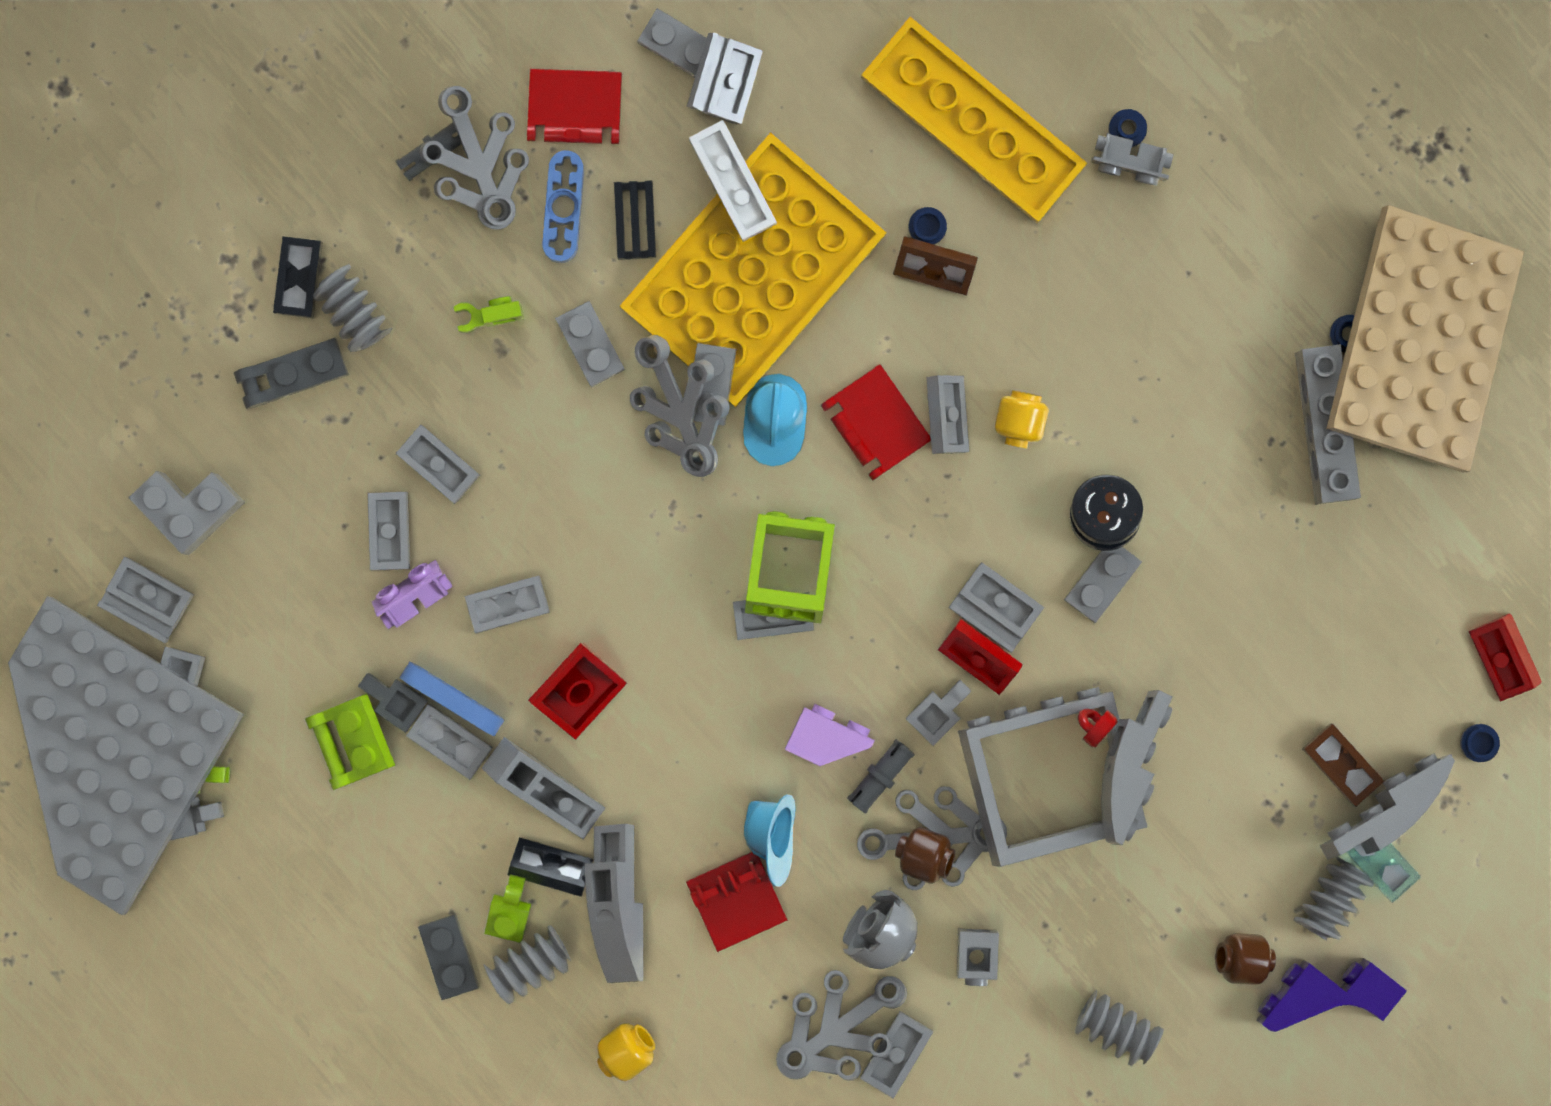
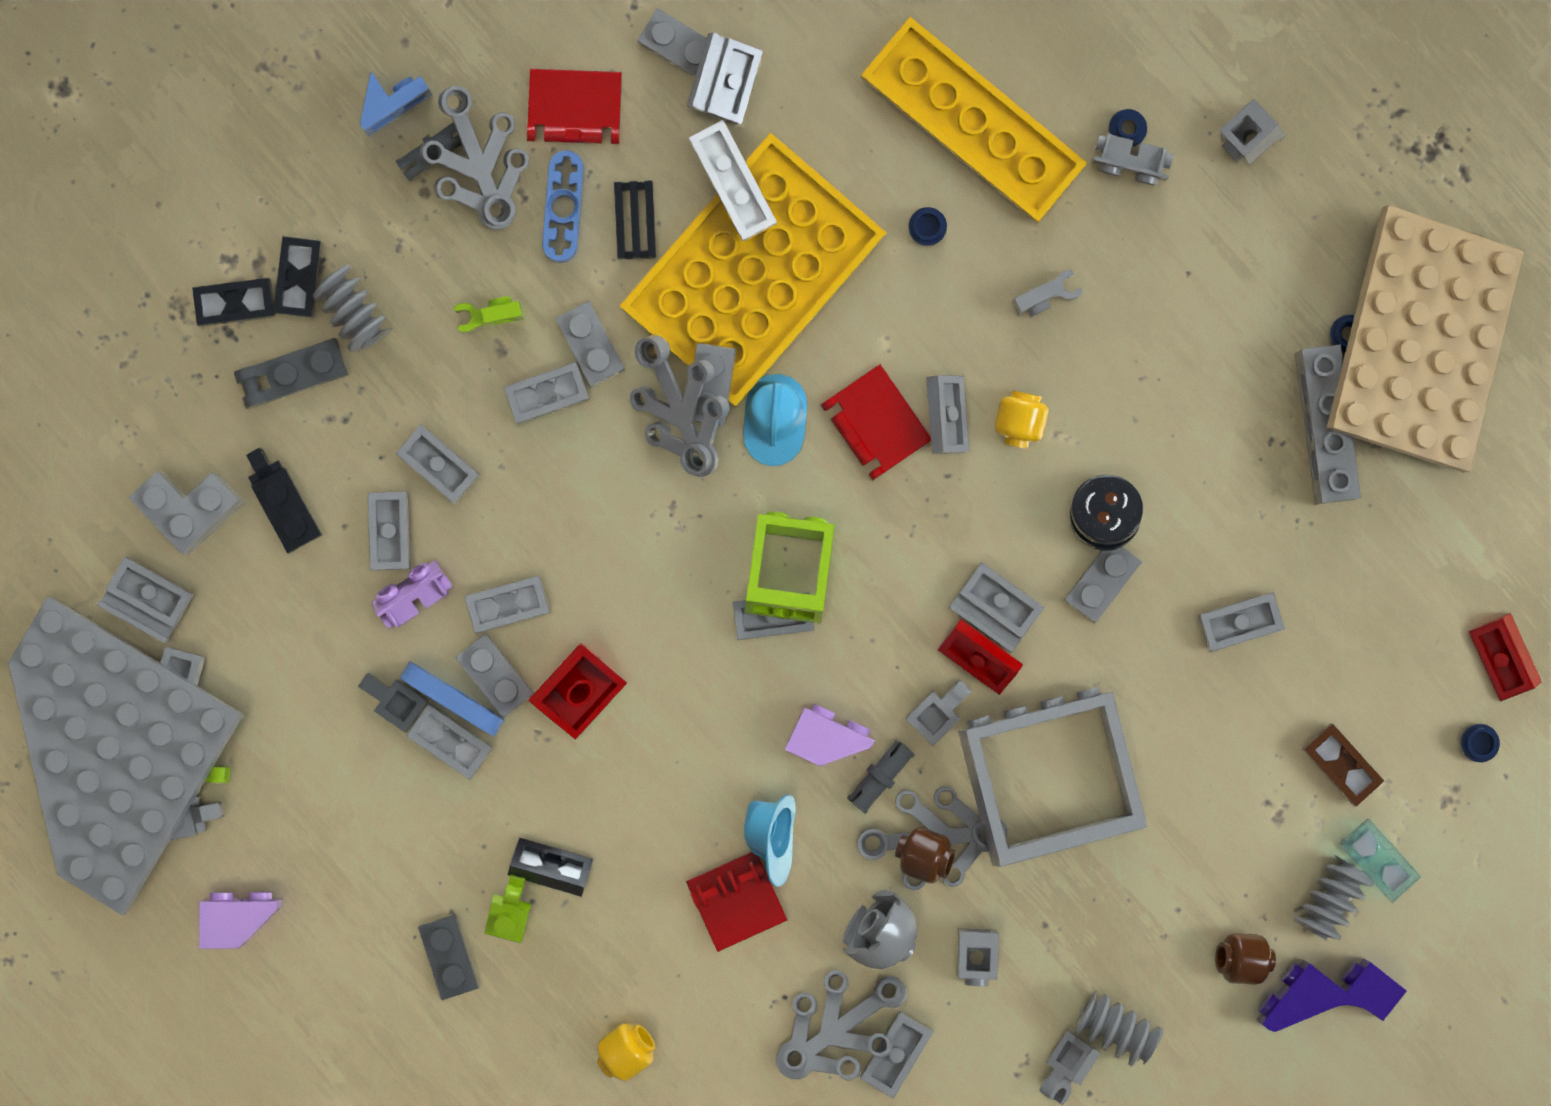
(232, 921): none -> lavender slope
(233, 302): none -> black piece
(282, 502): none -> black hinge
(360, 737): lime plate -> none
(382, 110): none -> medium blue slope
(494, 675): none -> light grey piece
(528, 965): light grey piece -> none
(542, 788): light grey slope -> none
(546, 393): none -> light grey piece
(613, 914): light grey slope -> none
(935, 265): reddish brown piece -> none
(1037, 299): none -> light grey plate
(1071, 1063): none -> light grey plate
(1096, 732): red tile -> none
(1124, 781): light grey slope -> none
(1241, 622): none -> light grey plate
(1246, 122): none -> light grey brick
(1397, 811): light grey slope -> none

